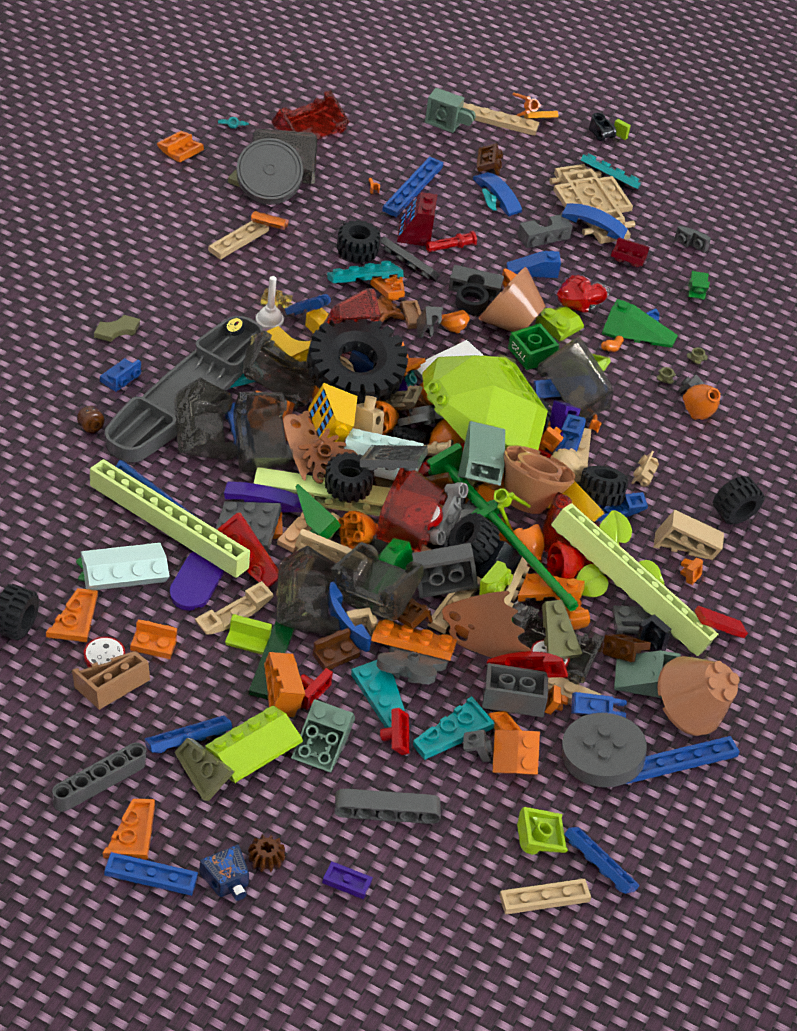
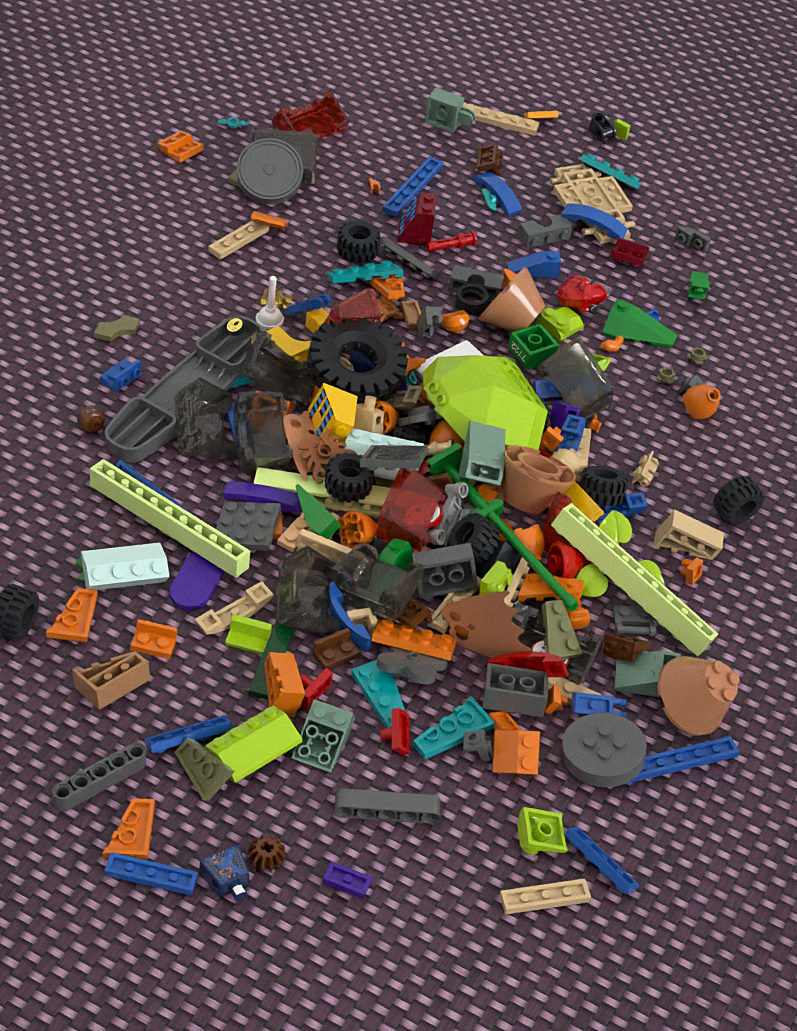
(101, 650): white tile -> none
(260, 564): red wing -> none
(504, 499): lime plant -> none
(529, 105): orange plant -> none
(654, 631): black bracket -> none
(720, 622): red tile -> none

